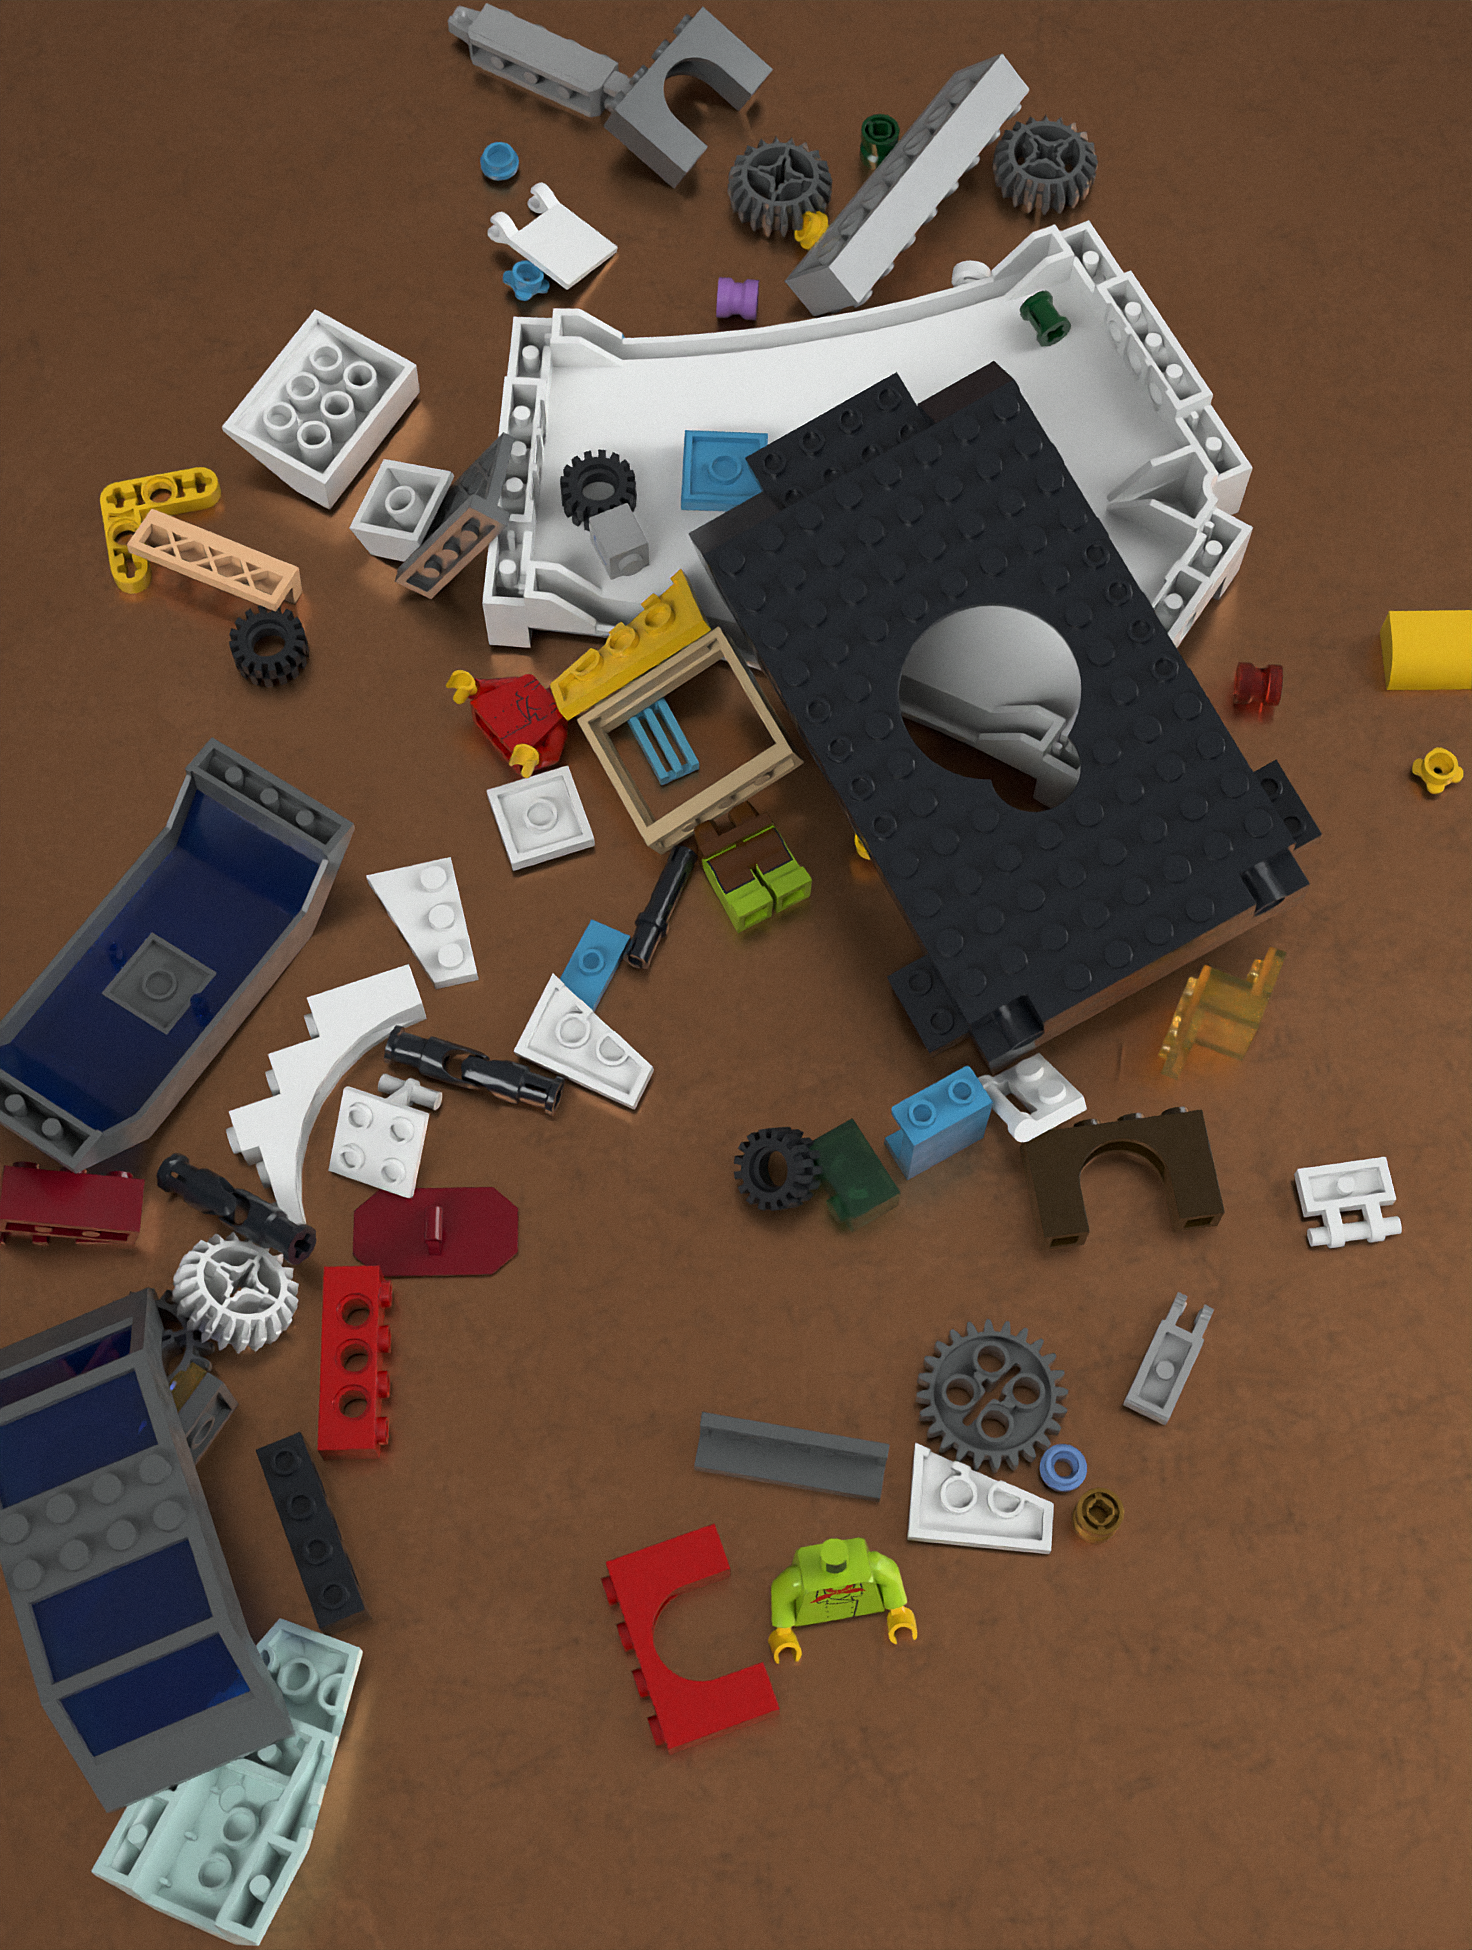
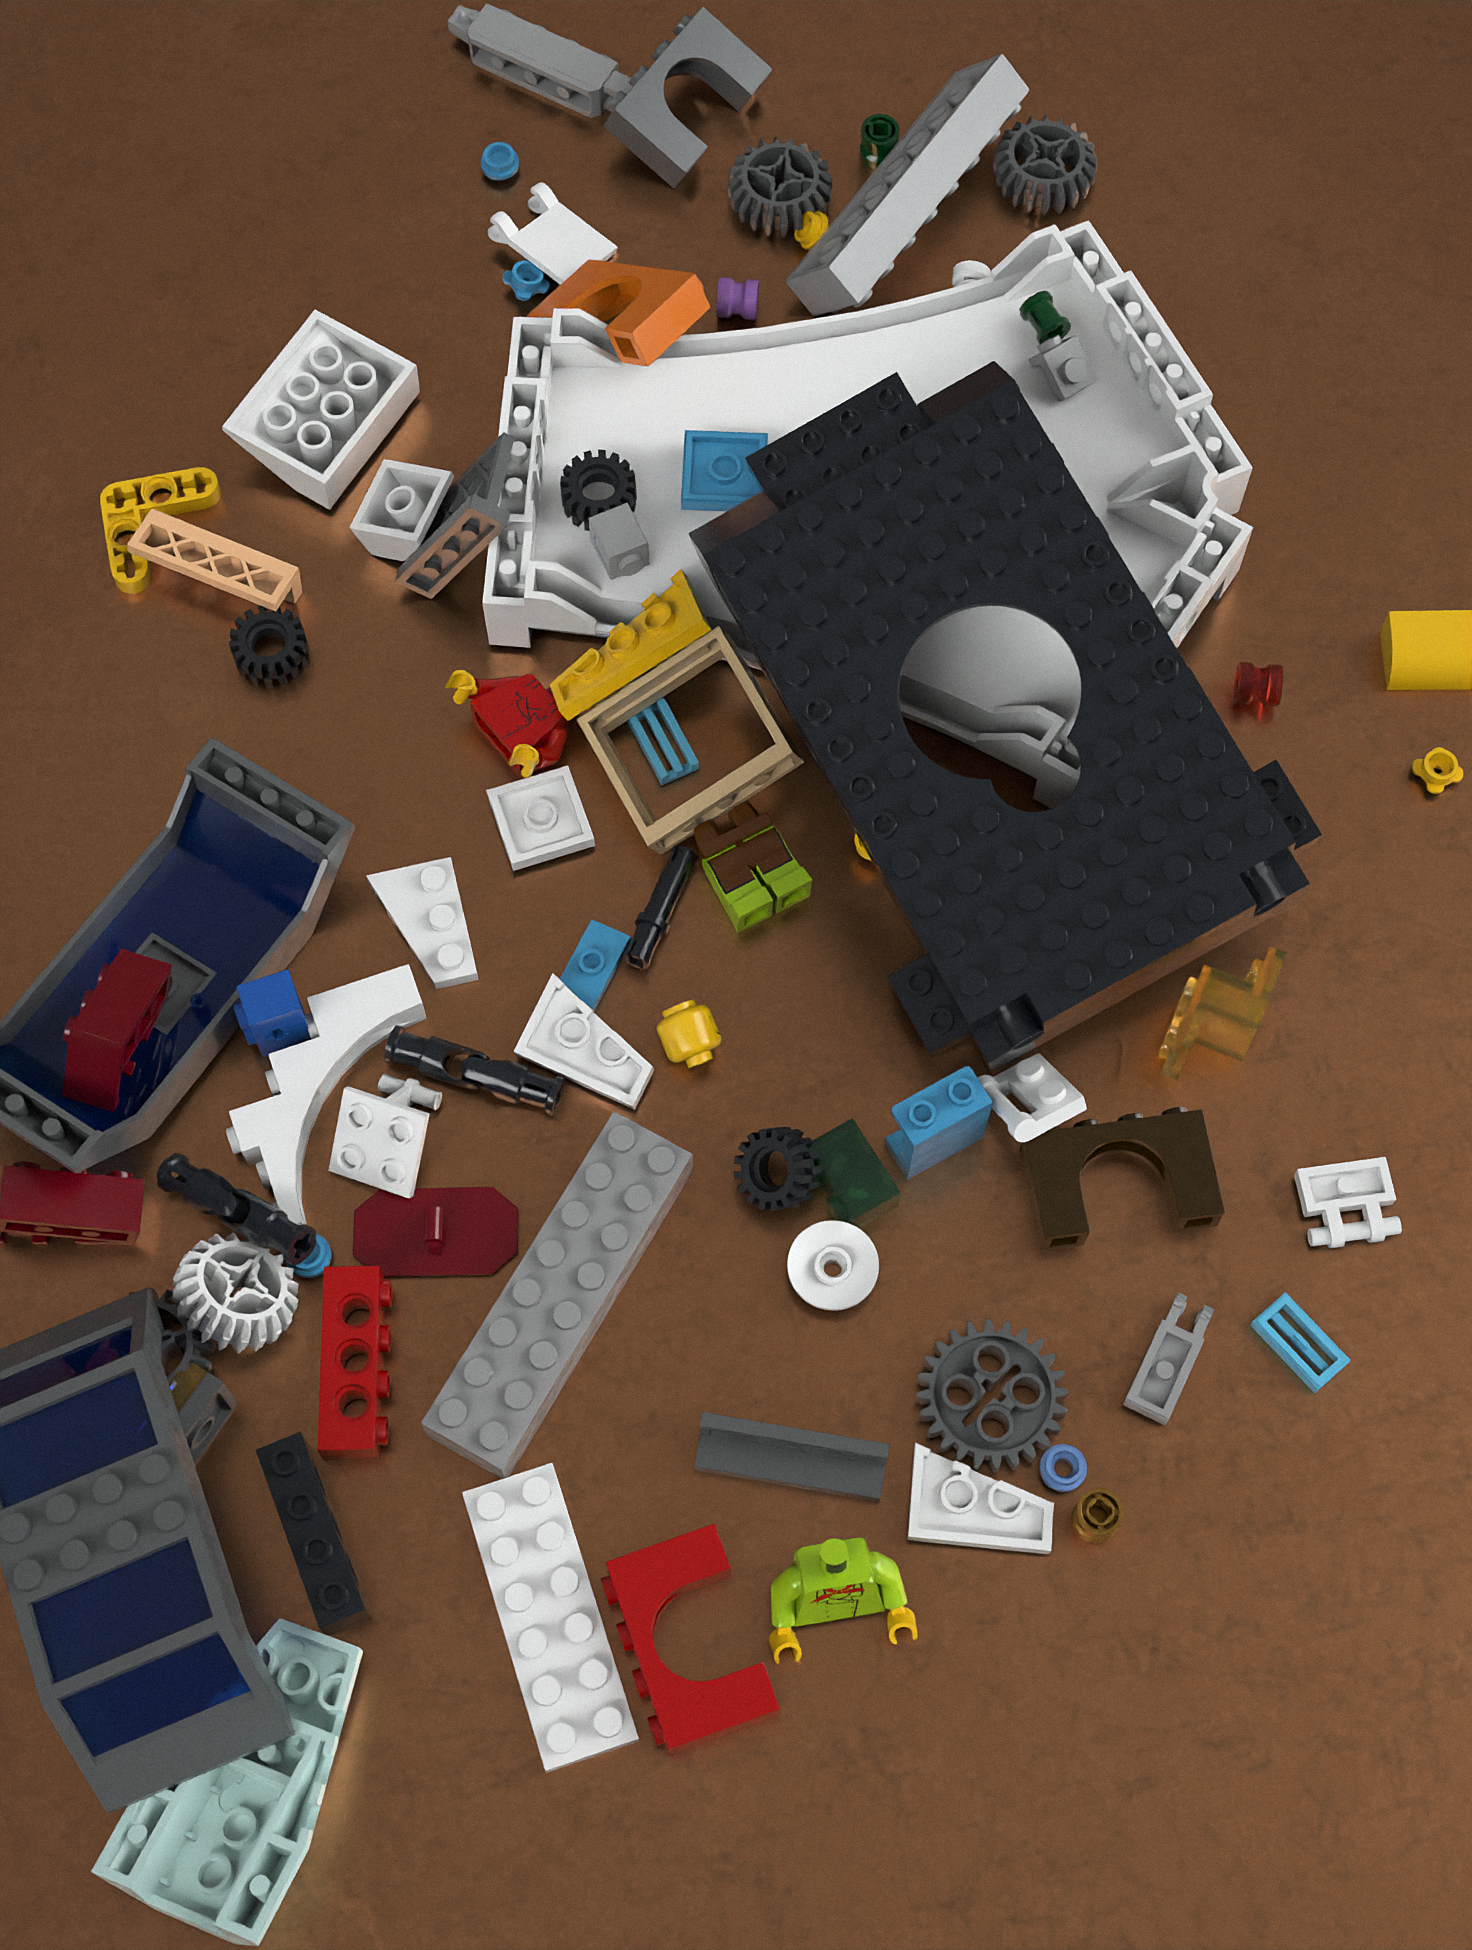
(111, 1027): none -> dark red wedge
(271, 1013): none -> blue brick
(316, 1262): none -> dark azure plate
(550, 1618): none -> white plate
(558, 1296): none -> light grey brick
(652, 303): none -> orange arch
(689, 1033): none -> yellow head
(837, 1244): none -> white dish
(1064, 365): none -> light grey bracket
(1288, 1355): none -> medium azure tile

